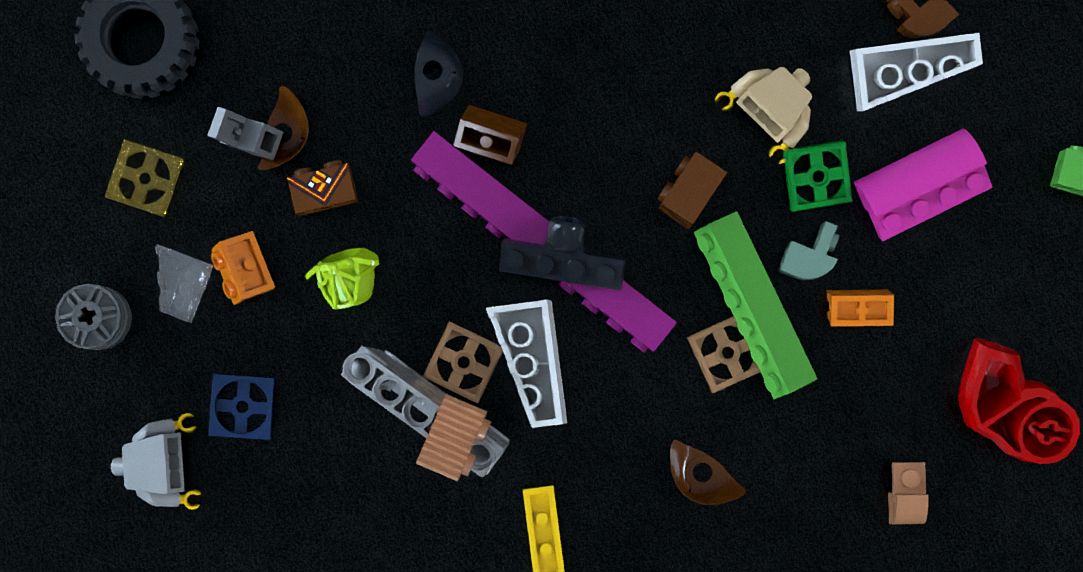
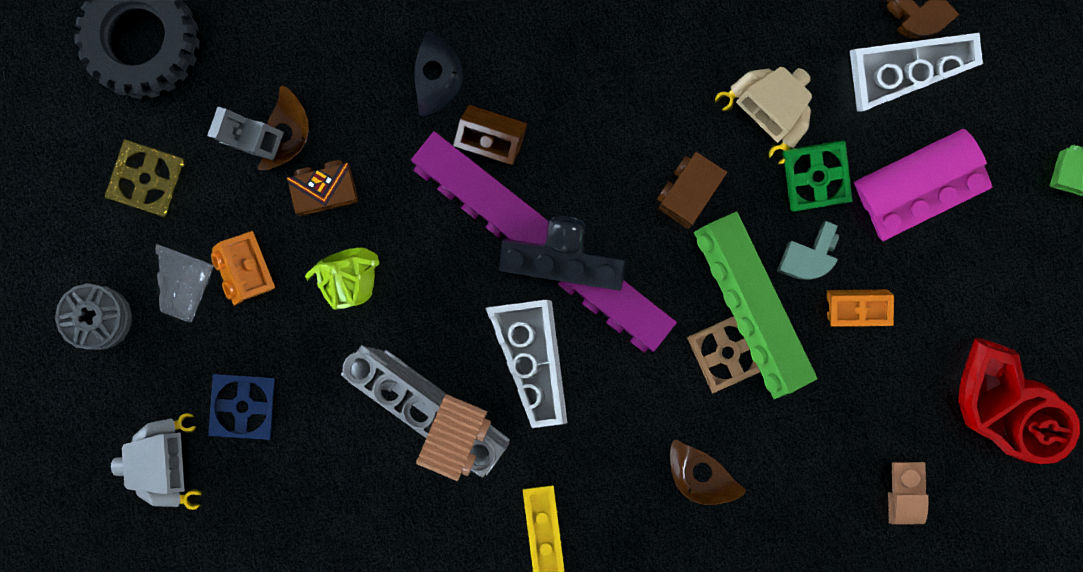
(432, 373): medium nougat piece -> none

